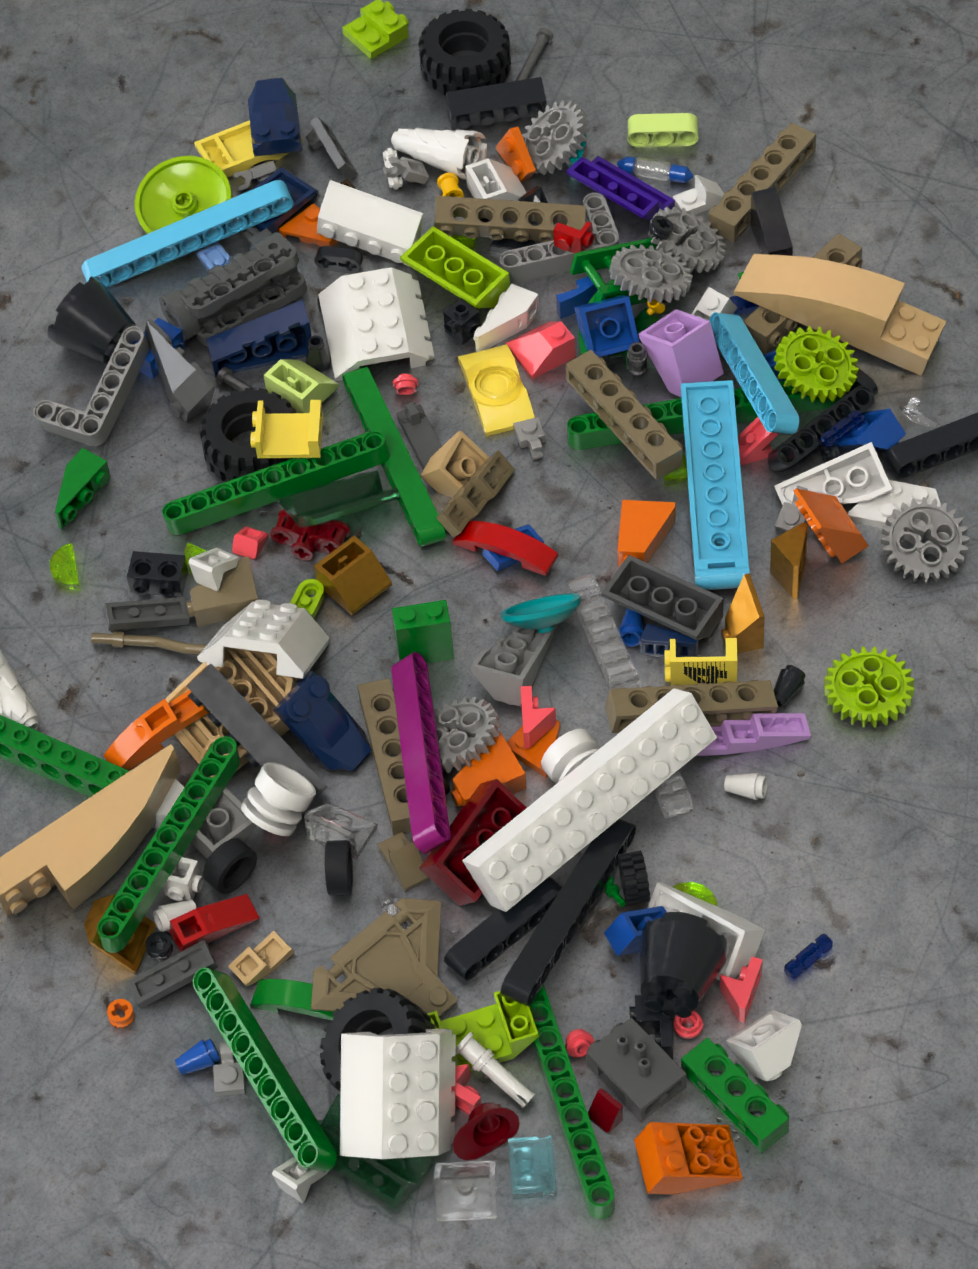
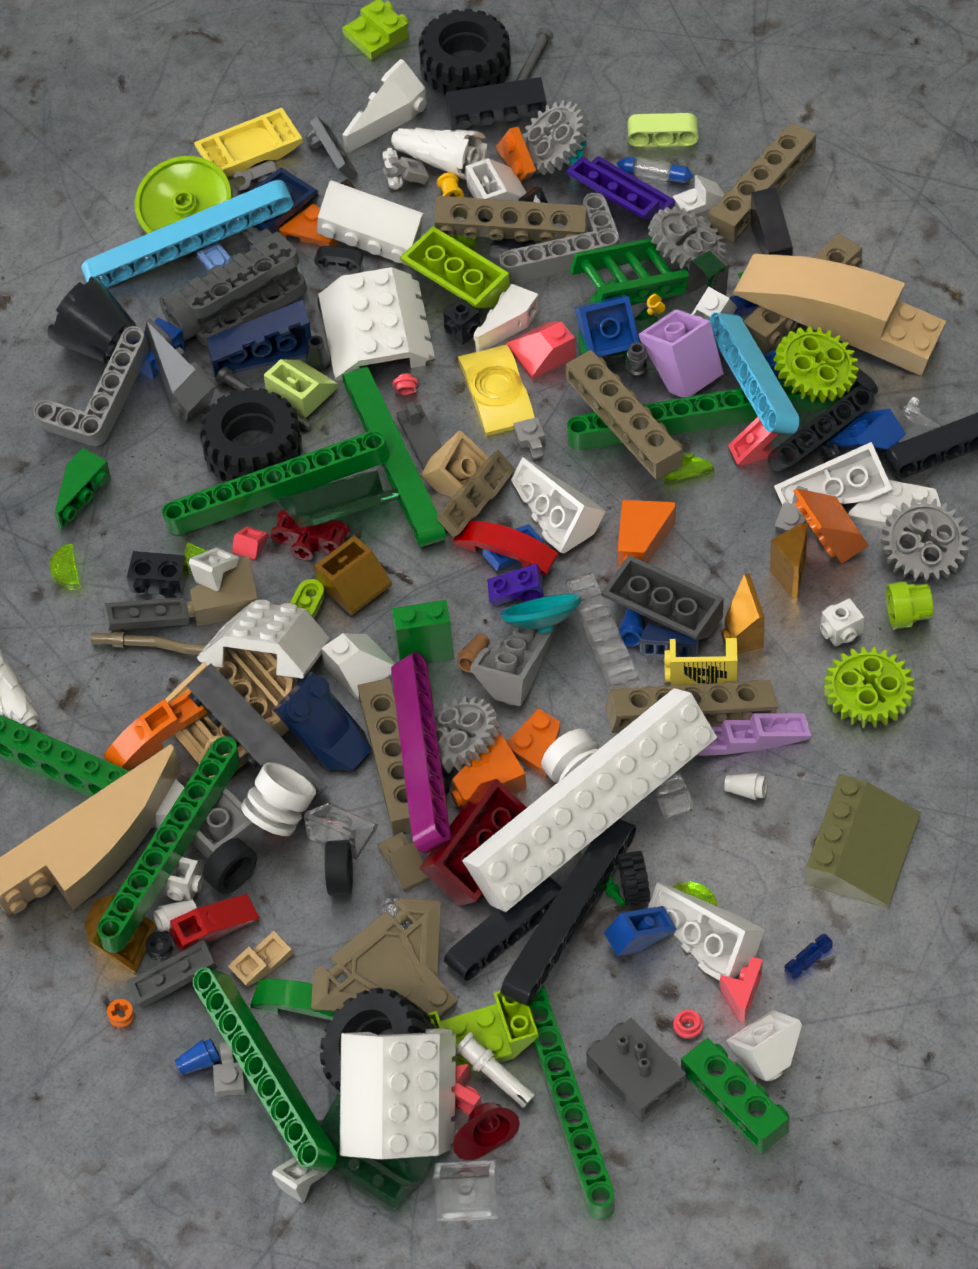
(274, 118): dark blue slope -> none
(288, 433): light yellow panel -> none
(356, 661): none -> white slope
(393, 105): none -> white wedge
(471, 650): none -> medium nougat cone
(521, 583): none -> dark purple plate
(531, 1167): clear light blue plate -> none
(535, 720): coral slope -> none
(559, 509): none -> white wedge
(572, 239): red bracket -> none
(578, 1042): coral plate -> none
(580, 296): blue slope -> none
(605, 1111): dark red slope -> none
(650, 273): light grey gear -> none
(653, 1024): black slope -> none
(655, 227): black bush -> none
(679, 962): black cone -> none
(686, 1157): orange slope -> none
(709, 270): none -> dark grey piece
(714, 484): medium azure hinge -> none
(788, 684): black cone -> none
(842, 428): clear blue axle -> none
(842, 622): none -> white brick
(861, 843): none -> olive slope
(908, 604): none -> lime piece

